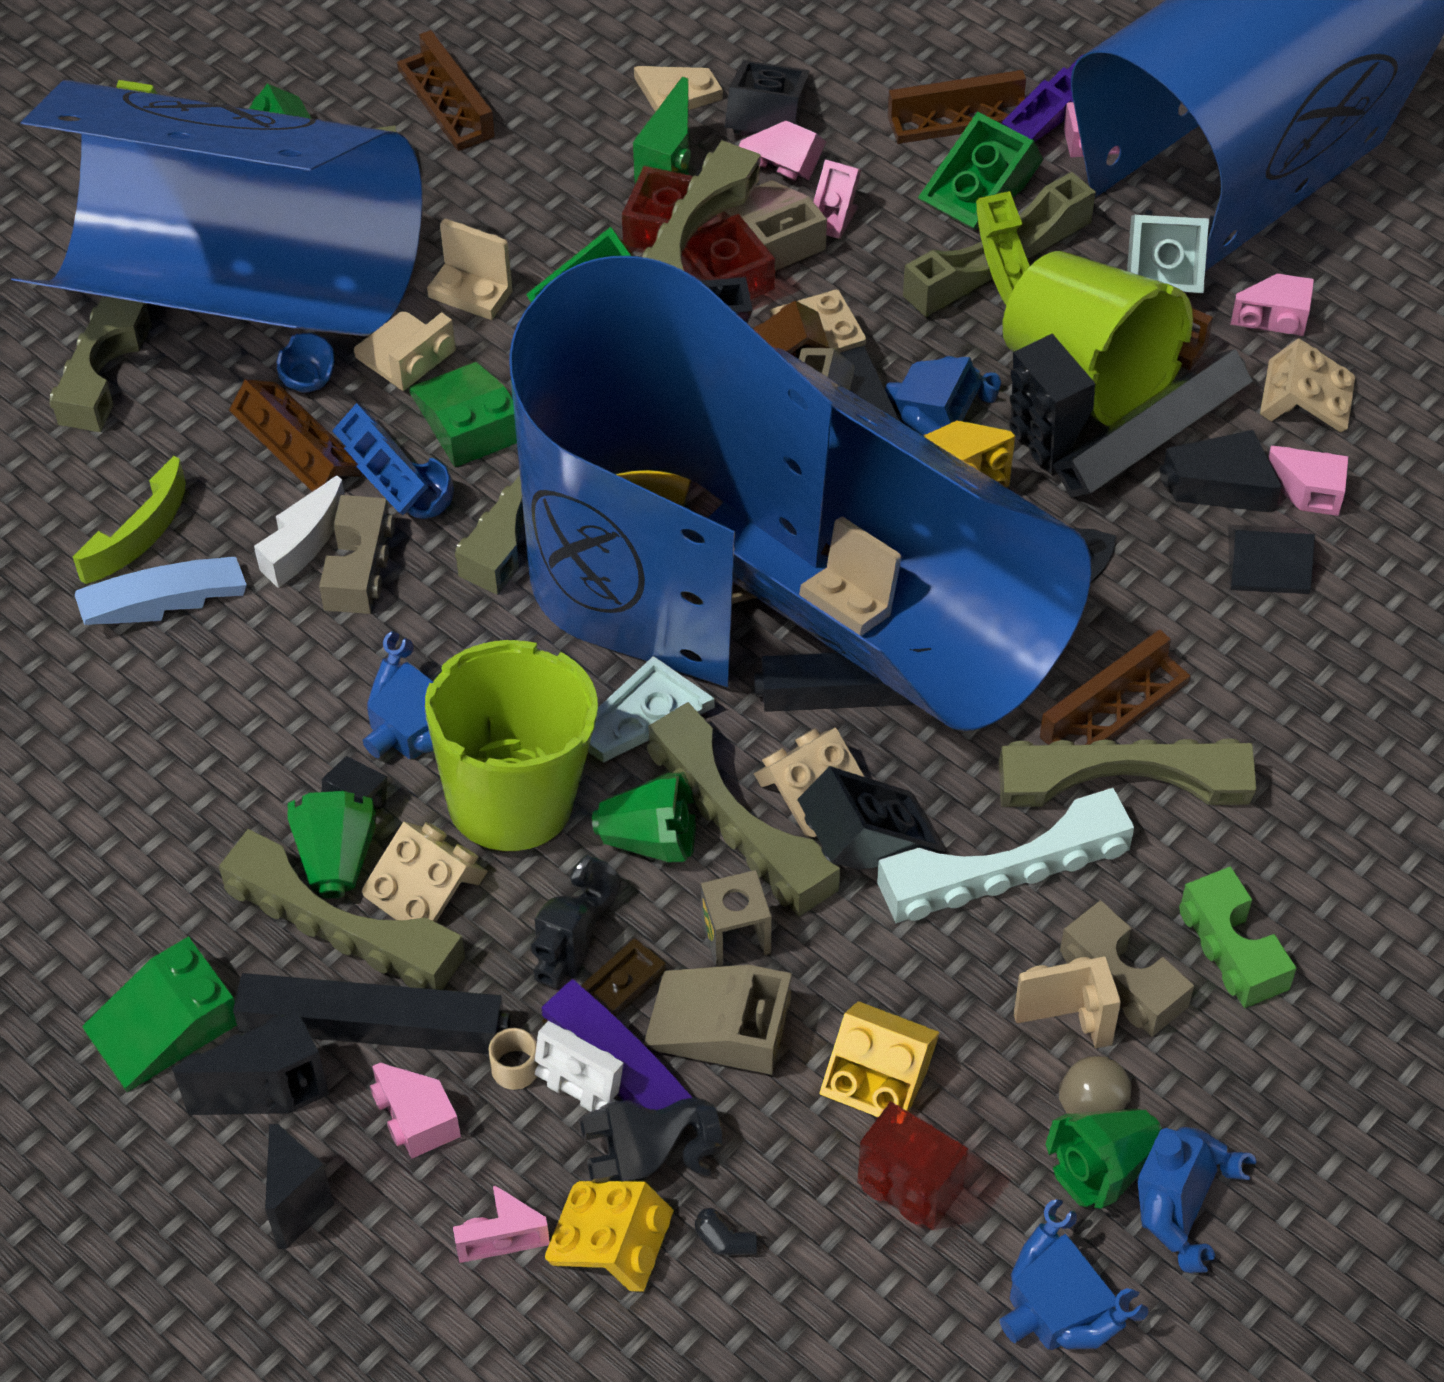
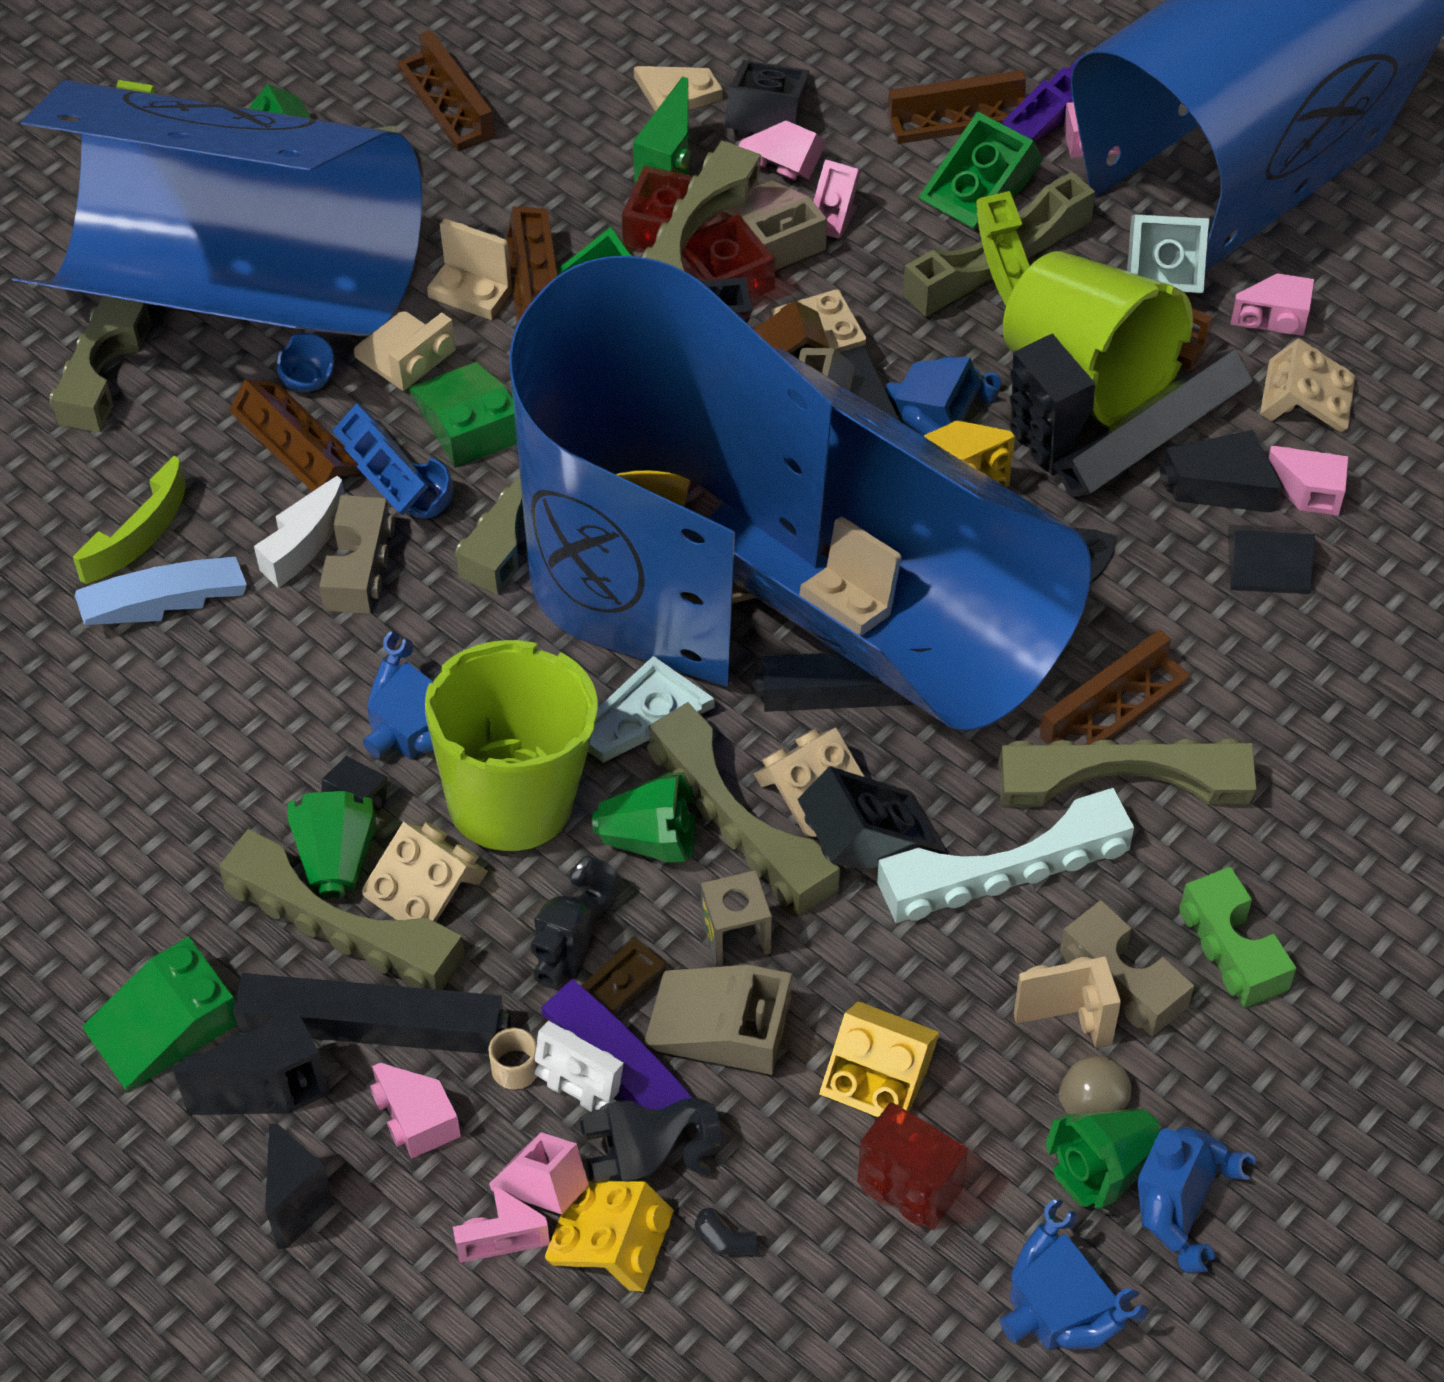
(529, 255): none -> reddish brown fence
(544, 1174): none -> bright pink slope

